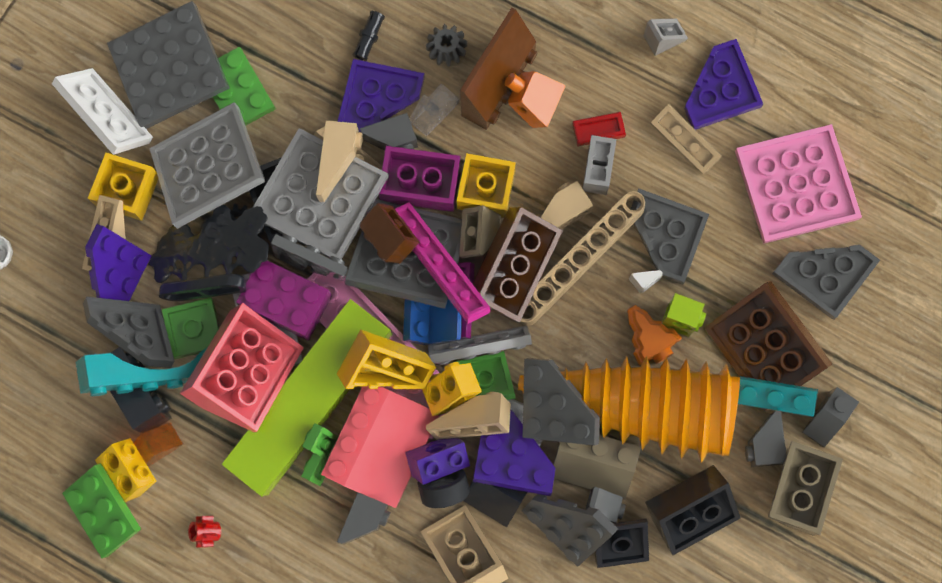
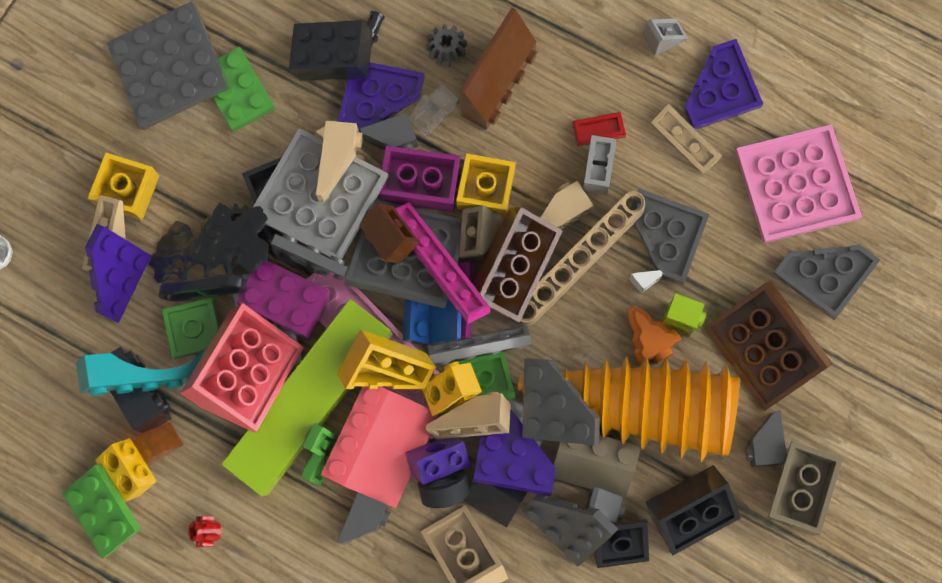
(102, 110): white plate -> none
(133, 327): dark grey plate -> none
(206, 165): light grey plate -> none
(331, 50): none -> black brick
(534, 97): torso -> none
(777, 396): teal plate -> none
(830, 416): dark grey slope -> none

